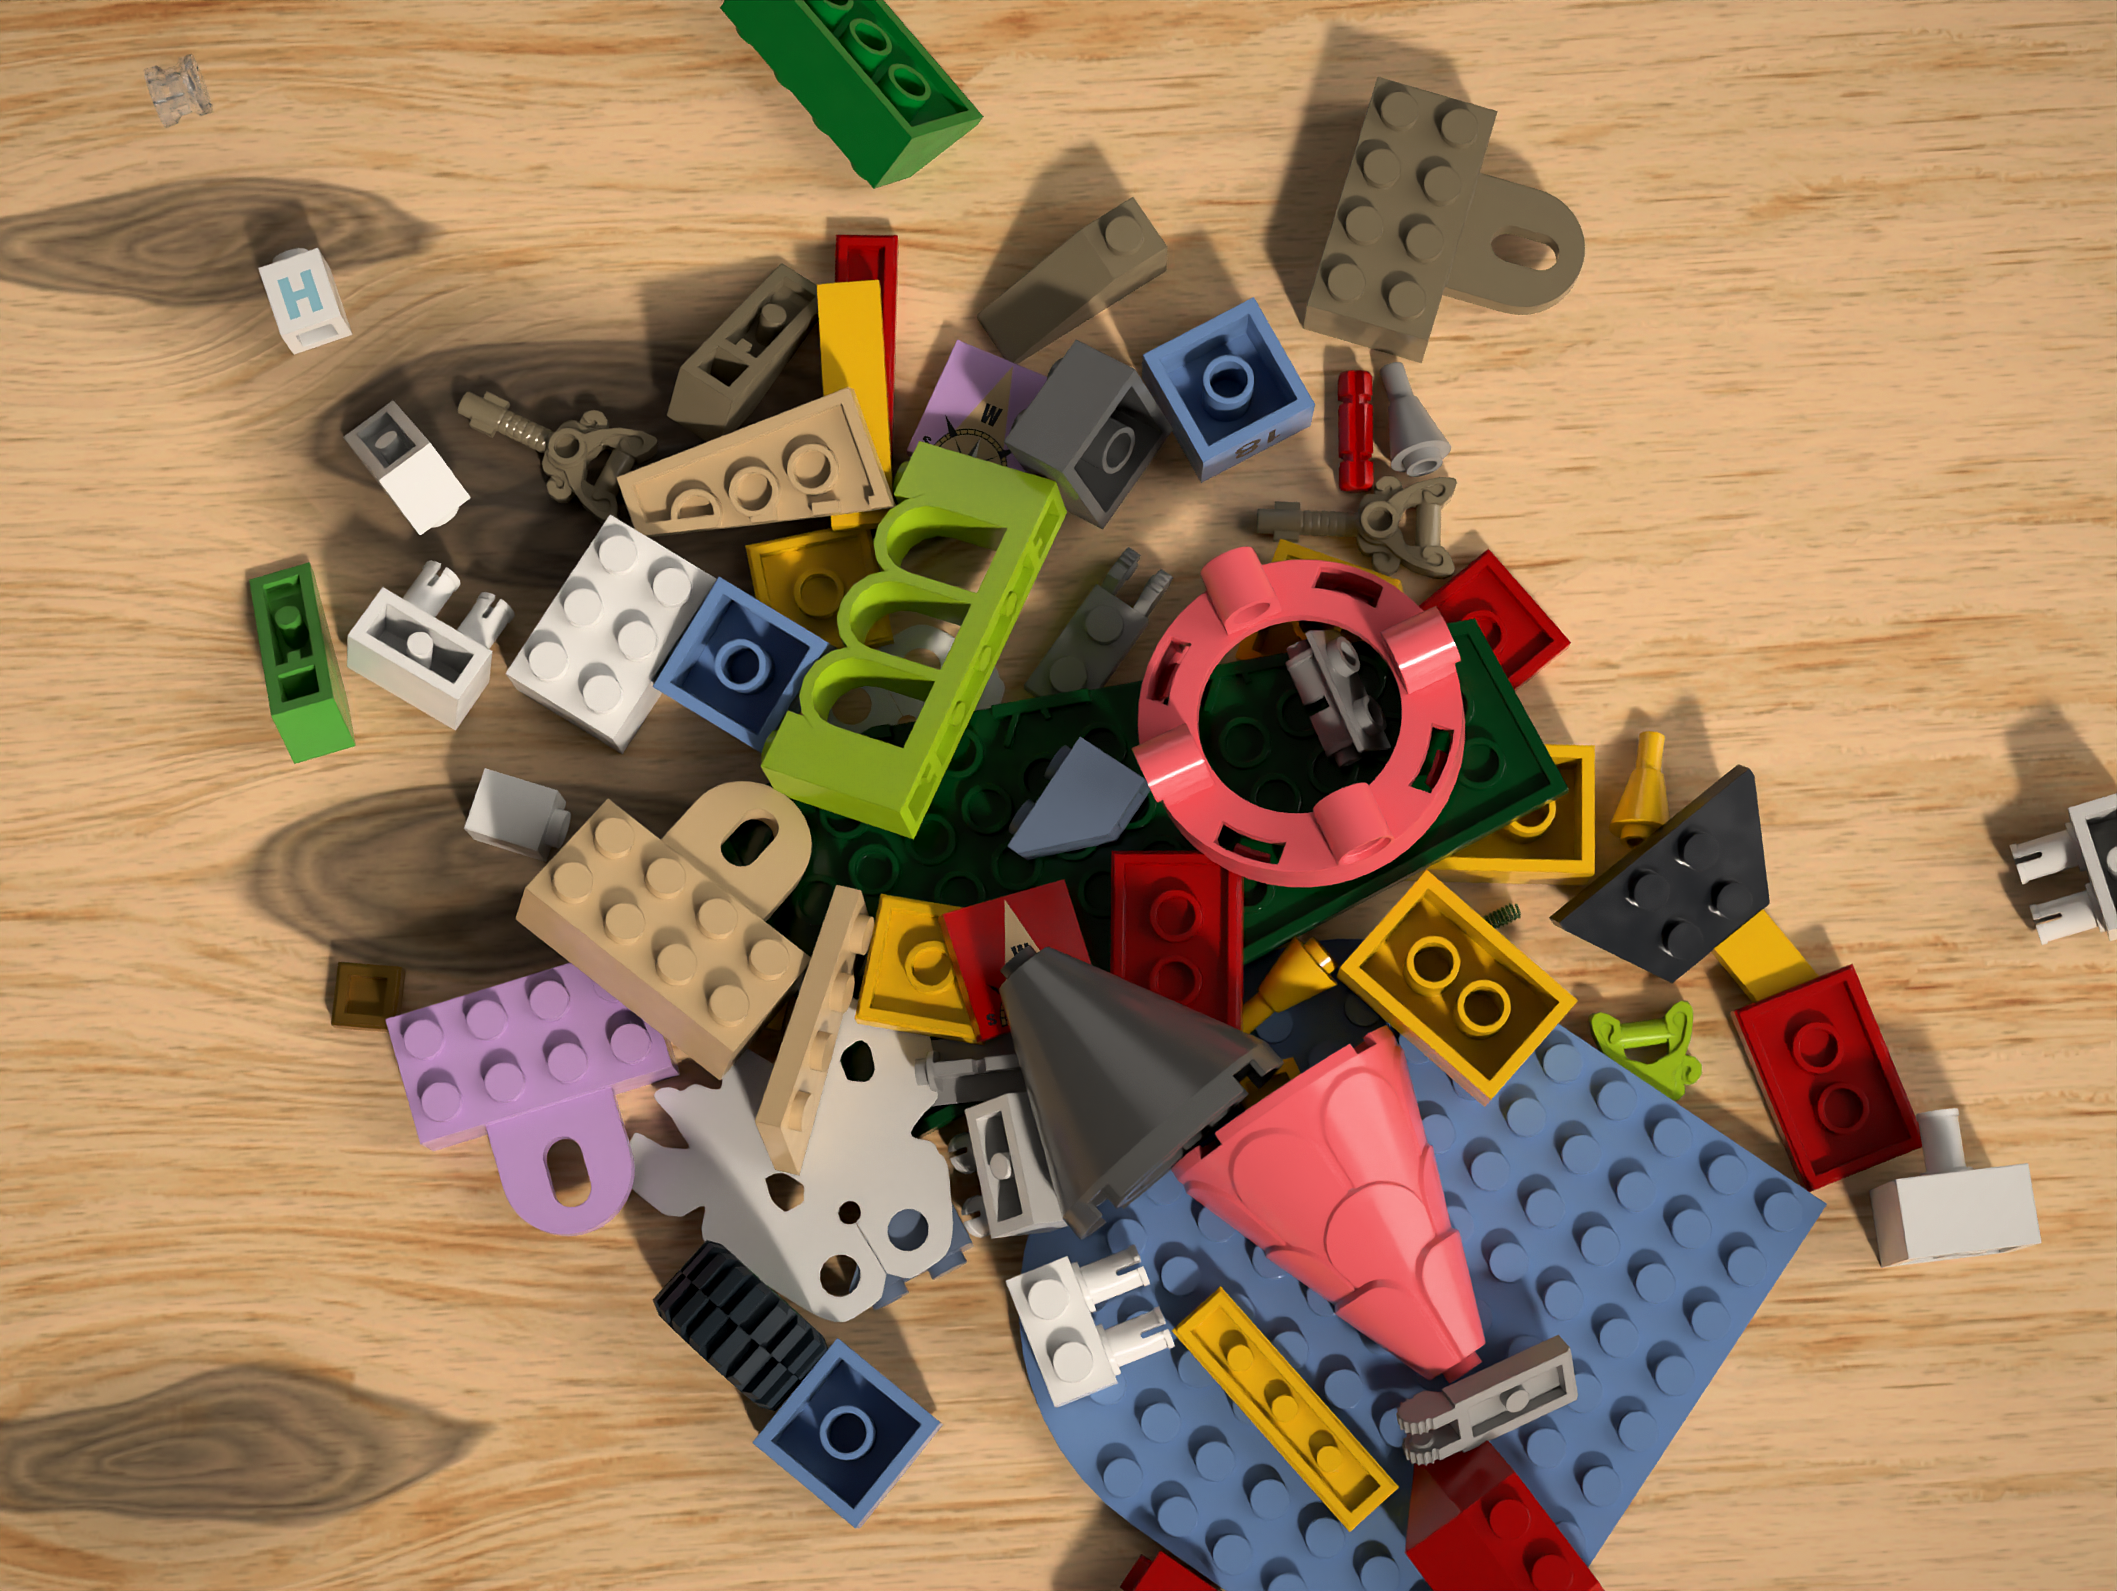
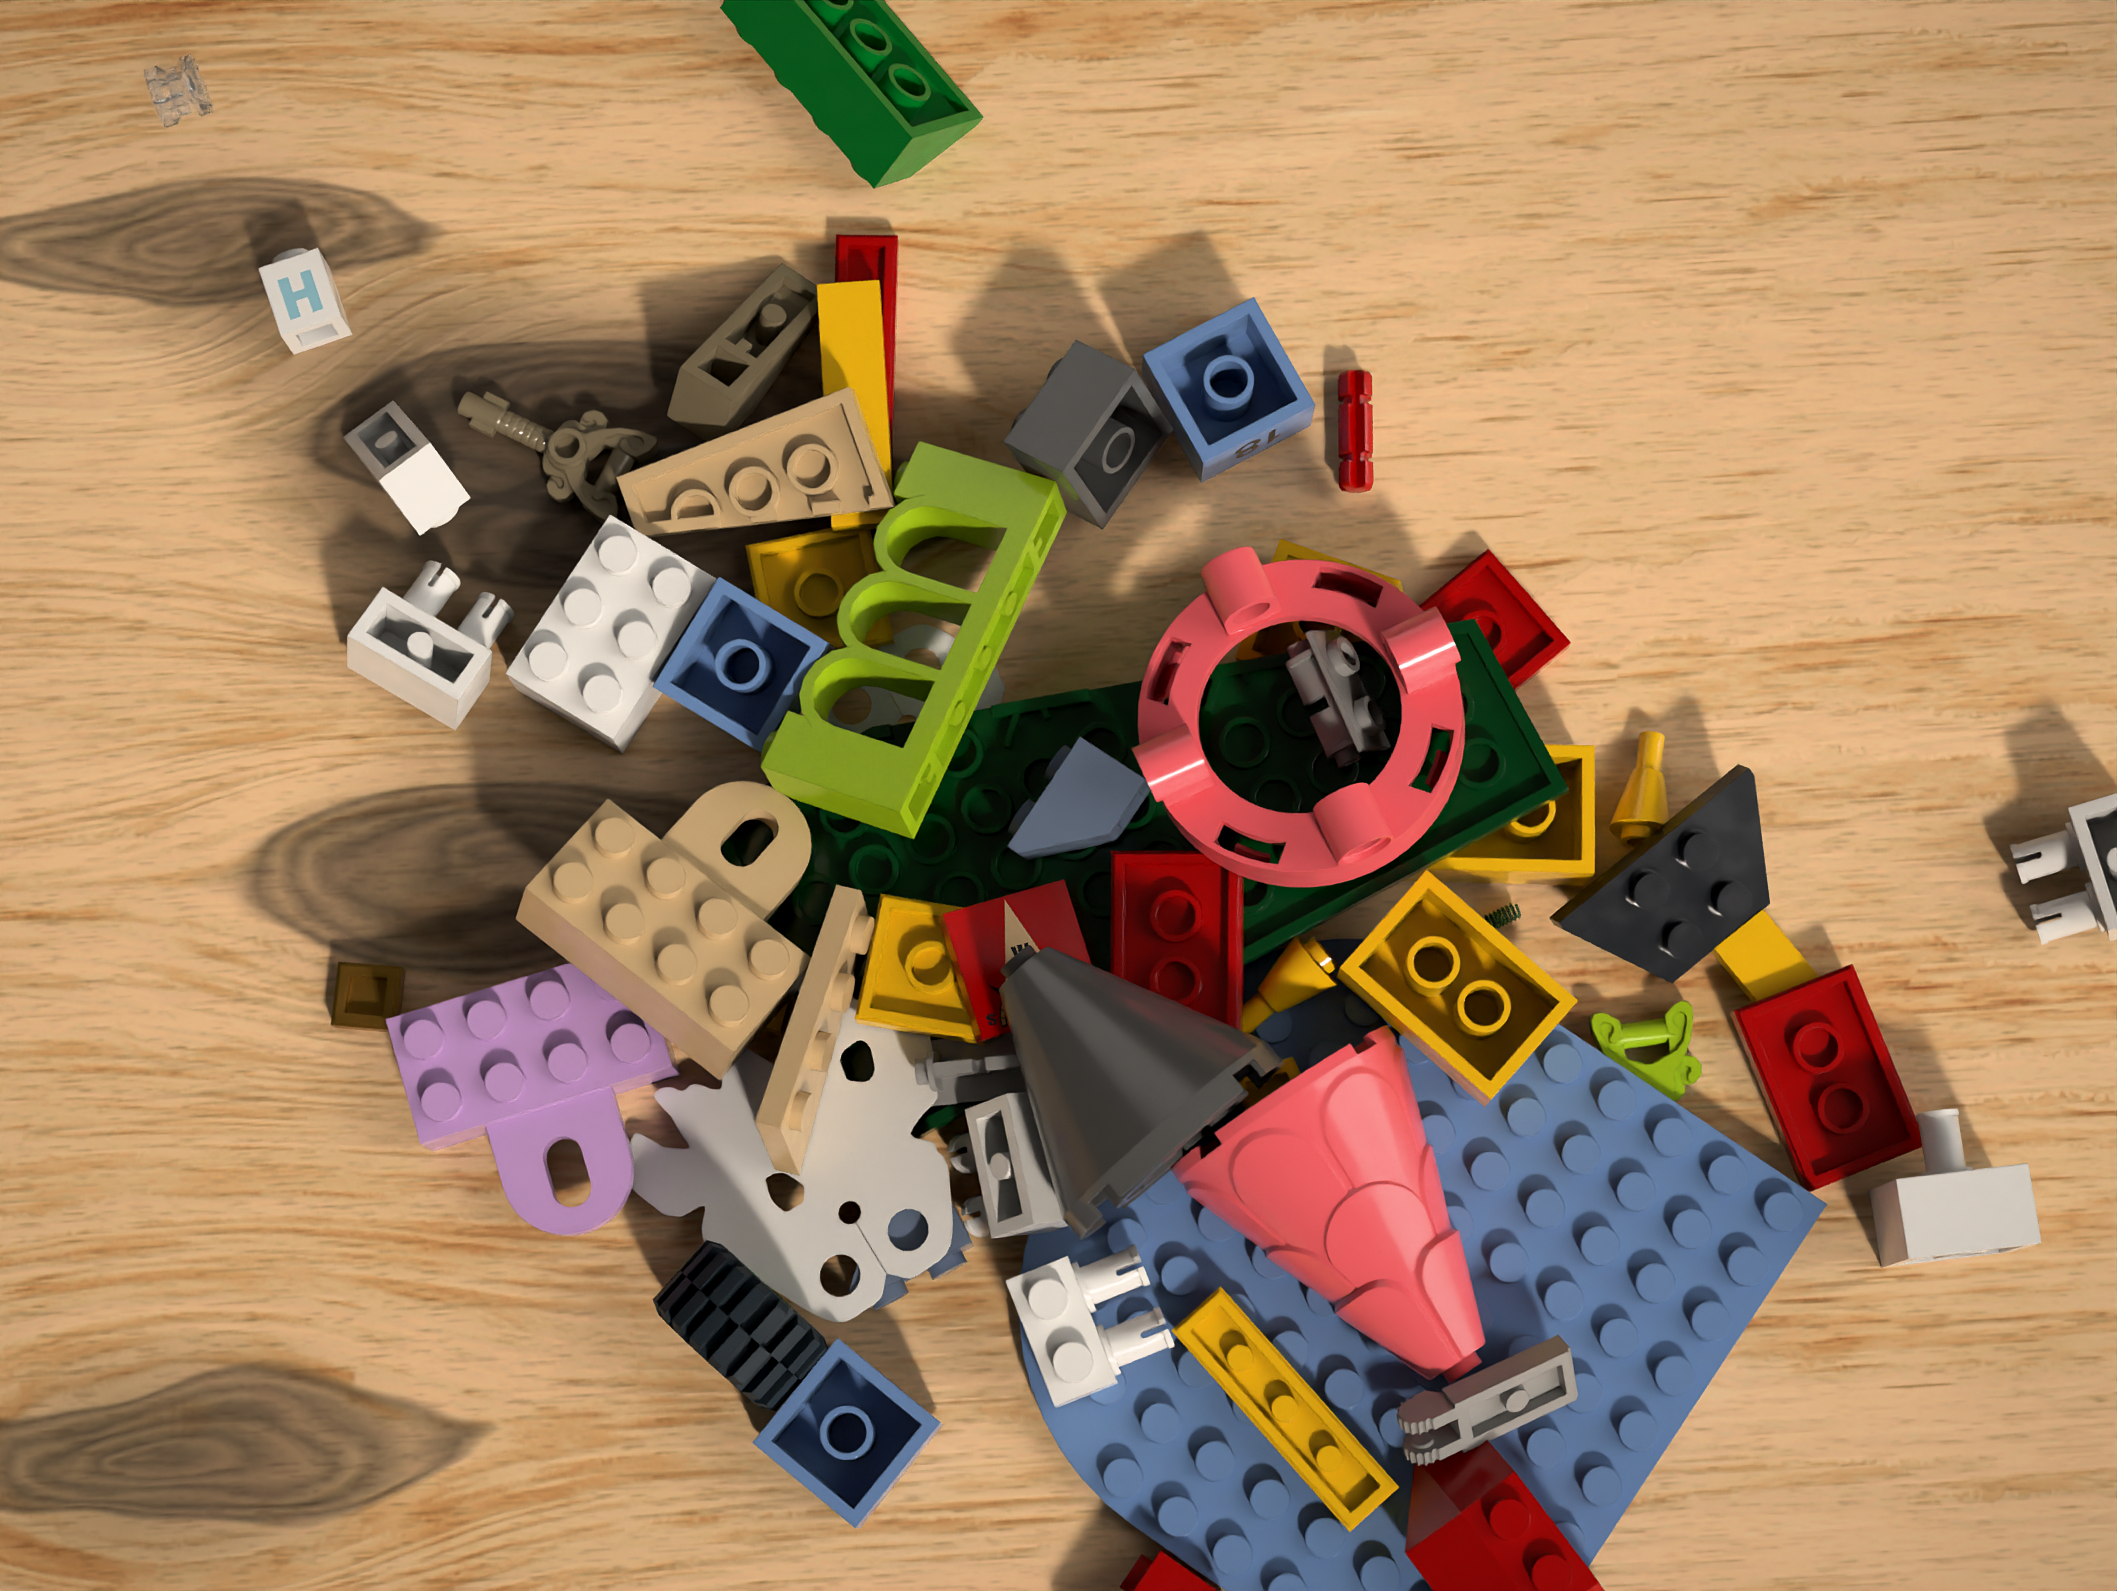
(300, 664): bright green slope -> none
(517, 815): white brick -> none
(977, 405): lavender tile -> none
(1076, 282): dark tan slope -> none
(1098, 633): light grey hinge -> none
(1377, 525): dark tan piece -> none
(1414, 437): light grey cone -> none
(1423, 224): dark tan brick -> none

